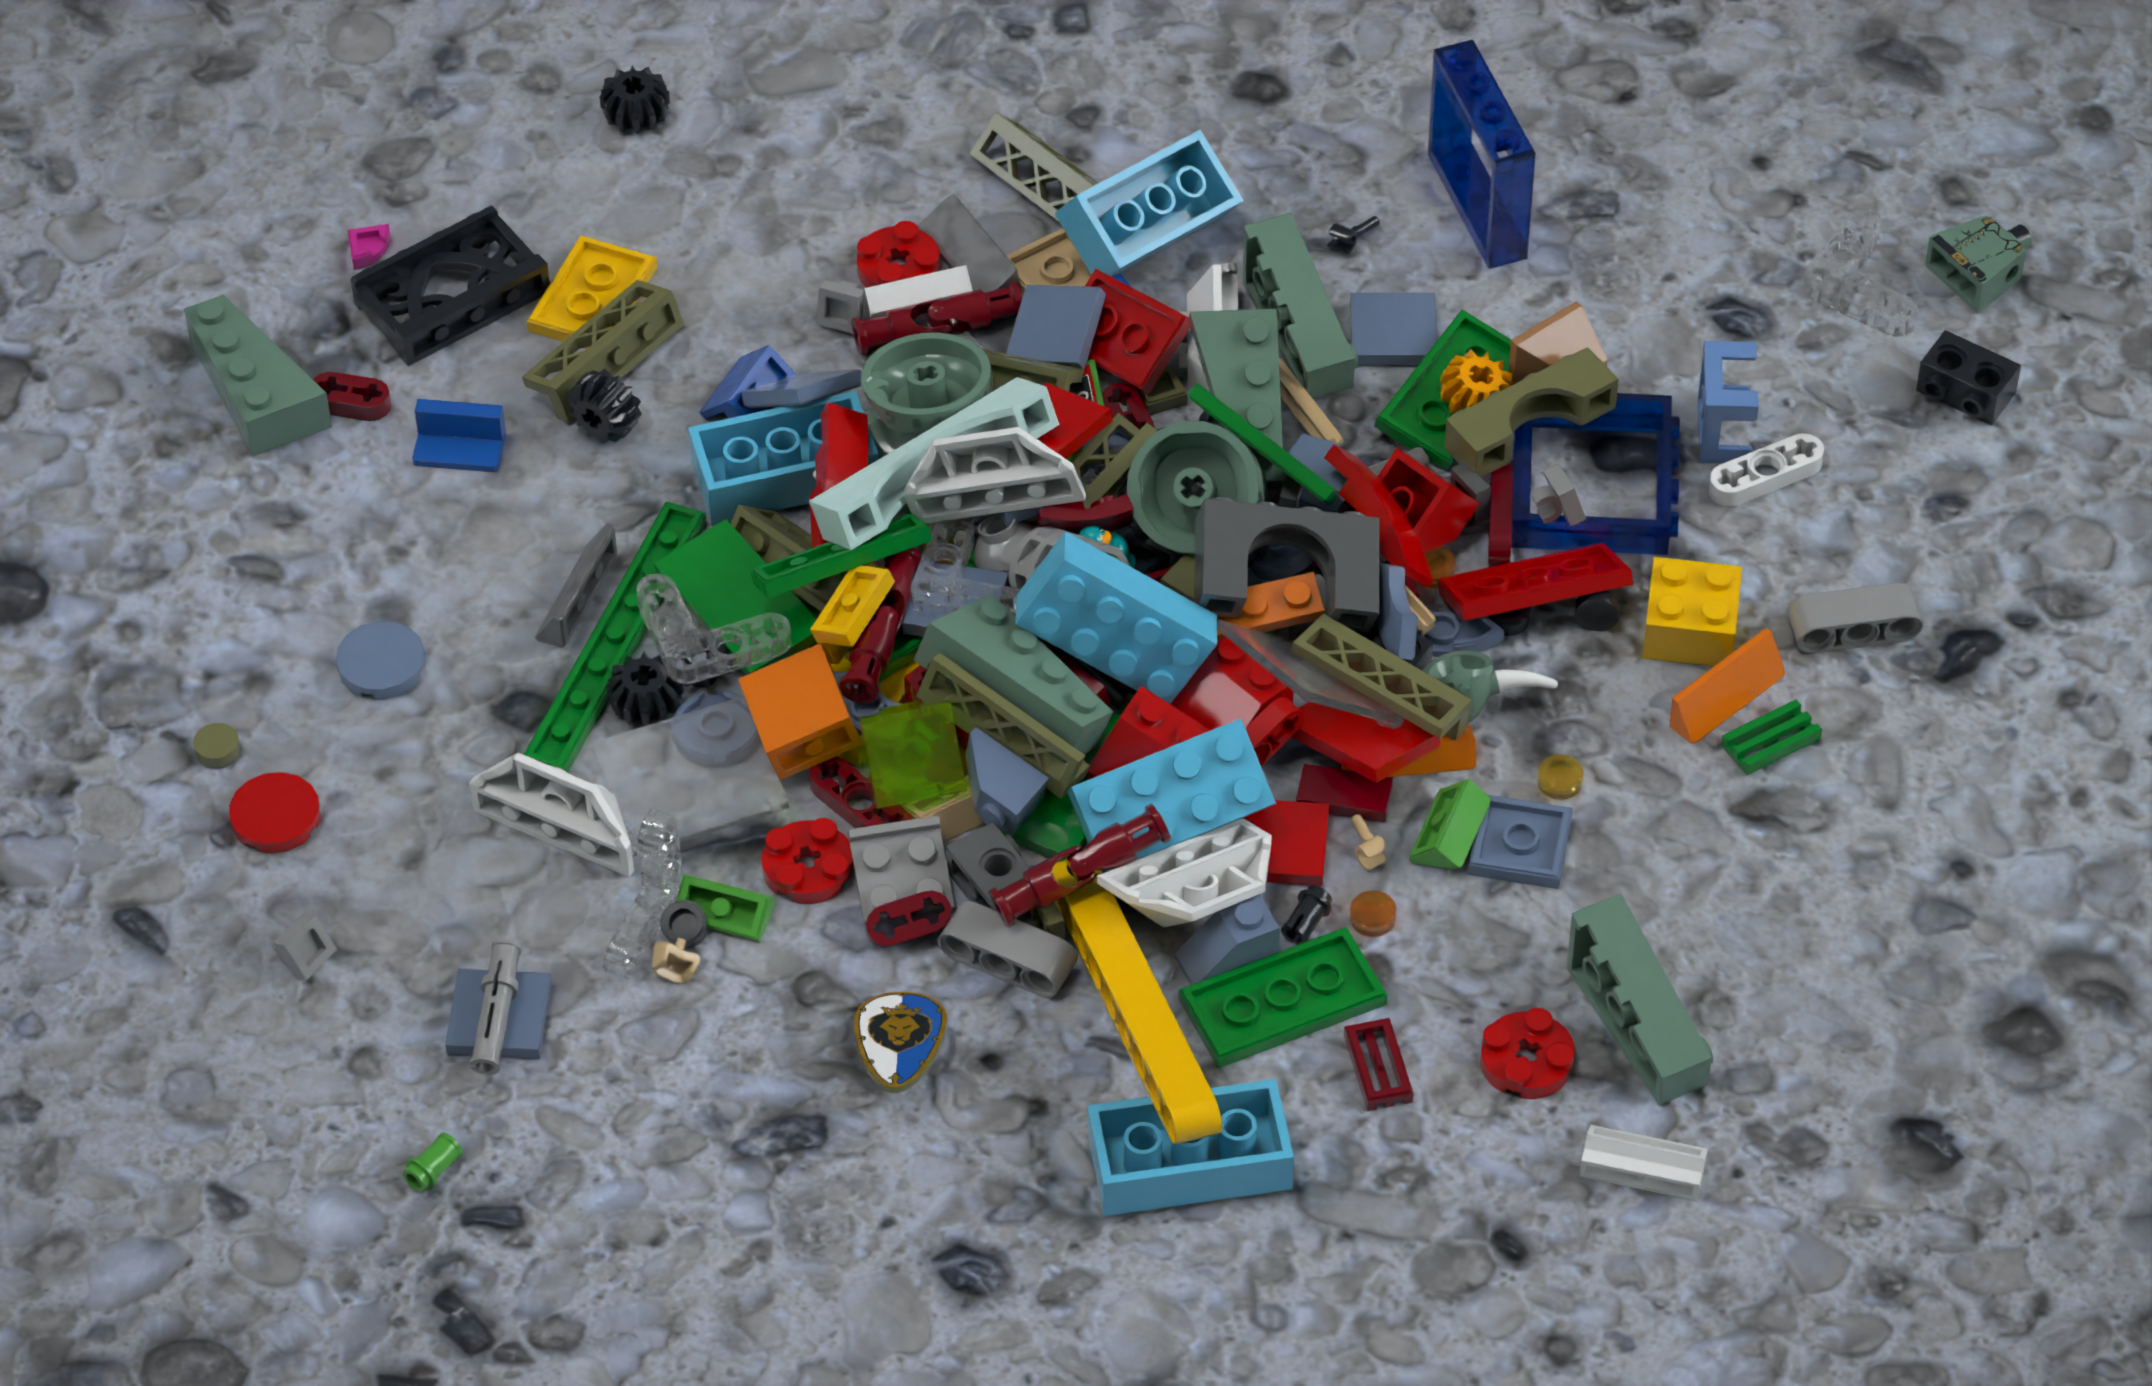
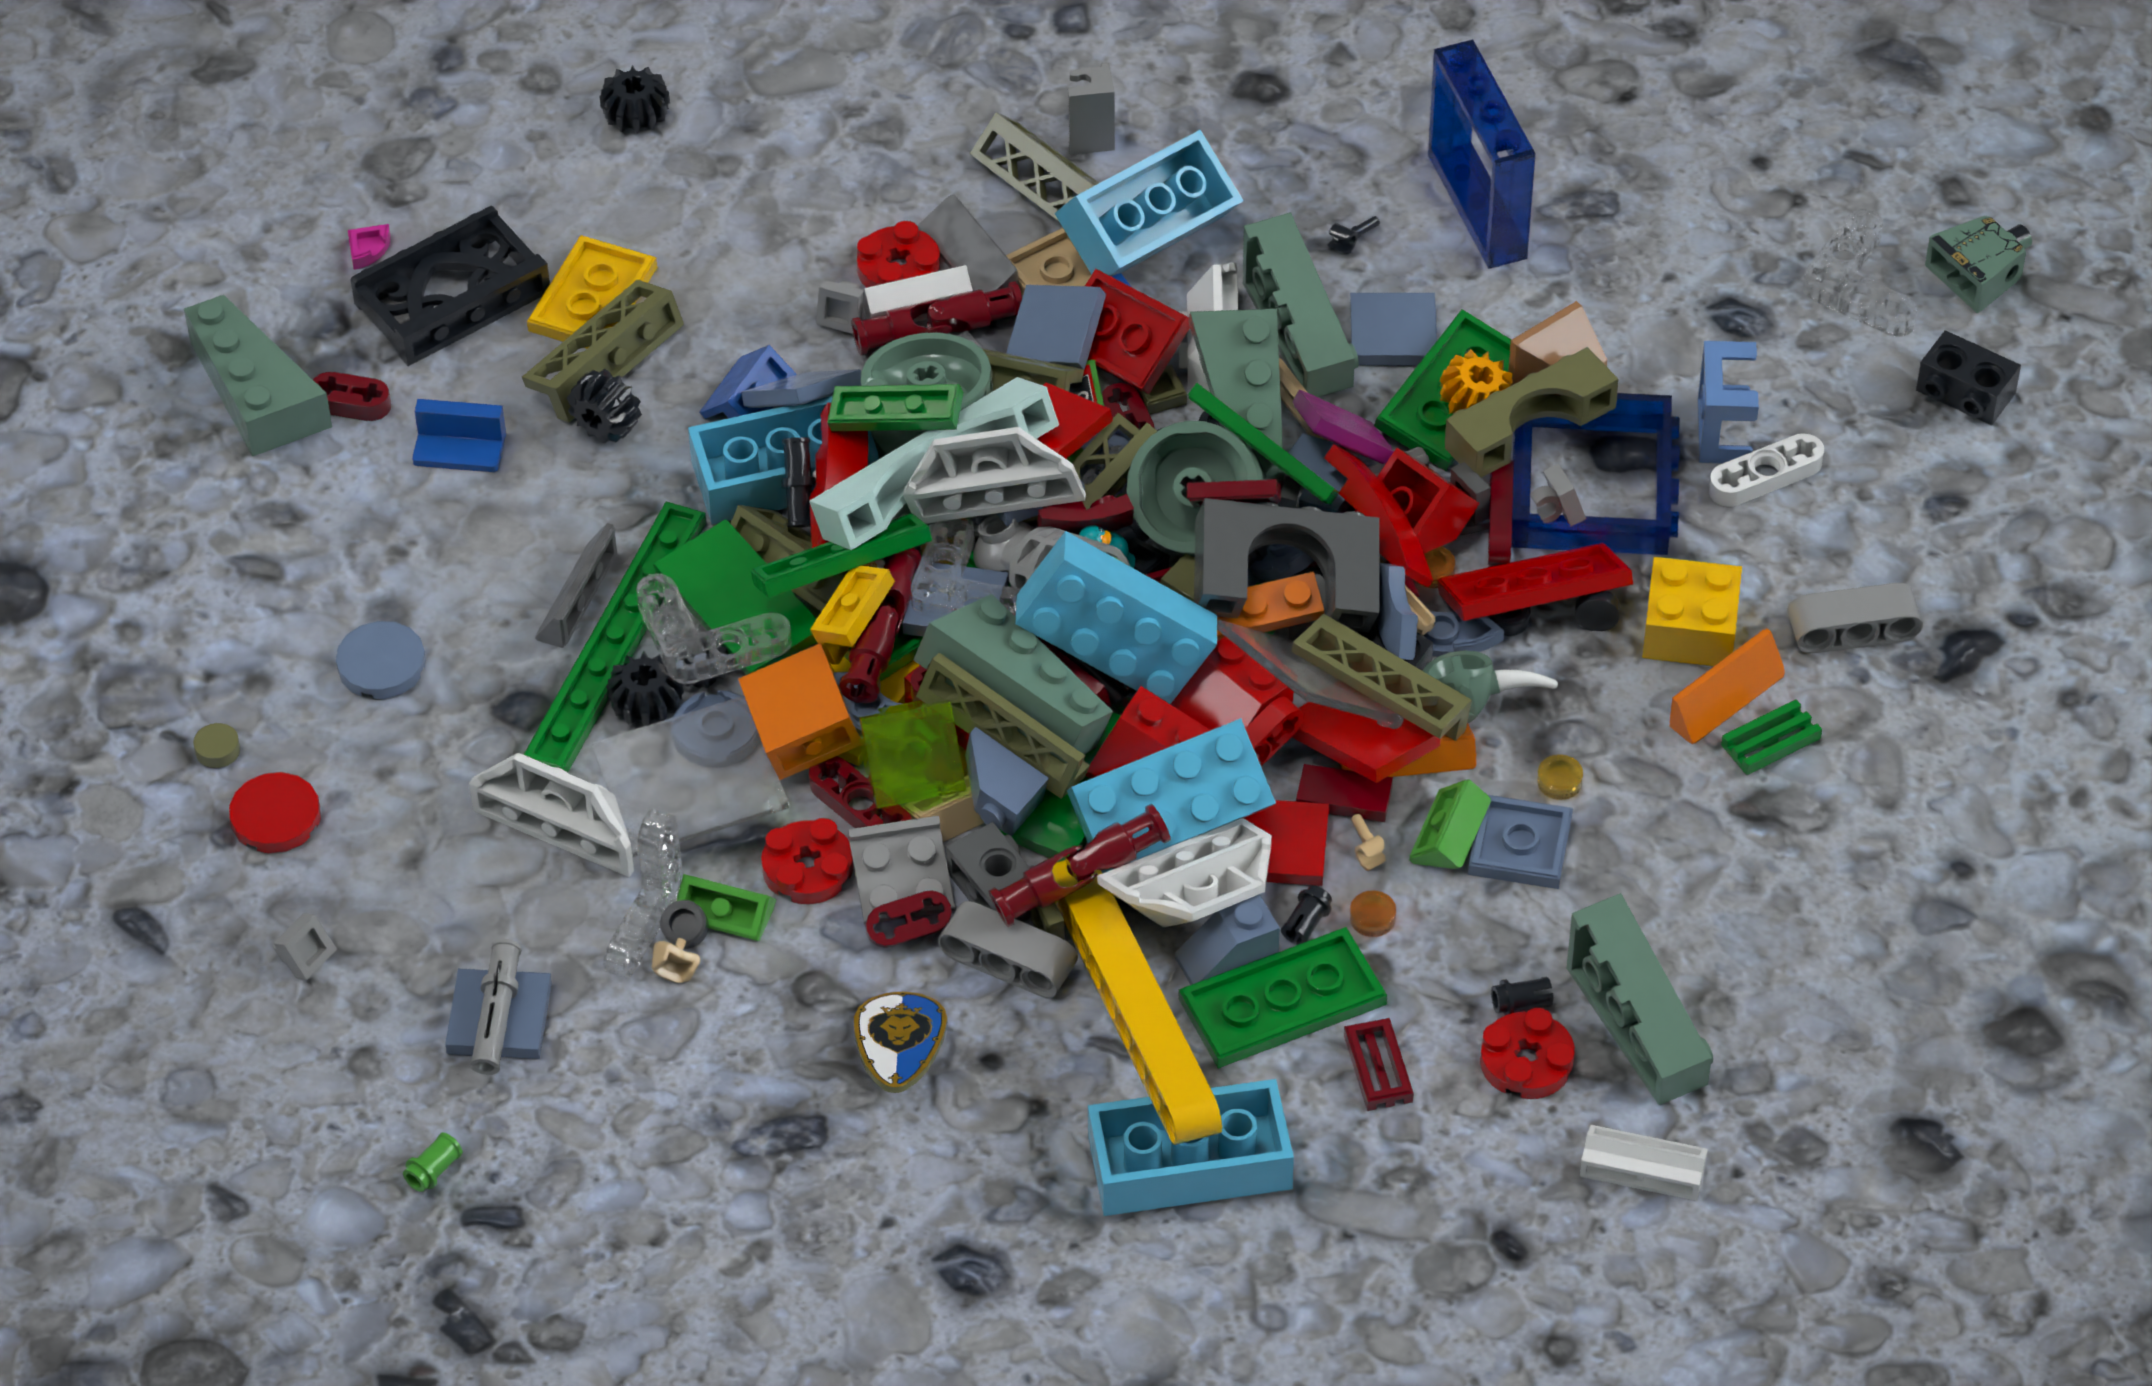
(798, 481): none -> black pin
(895, 407): none -> green tile
(1092, 111): none -> light grey hinge
(1240, 491): none -> dark red tile
(1342, 427): none -> magenta tile
(1520, 995): none -> black pin

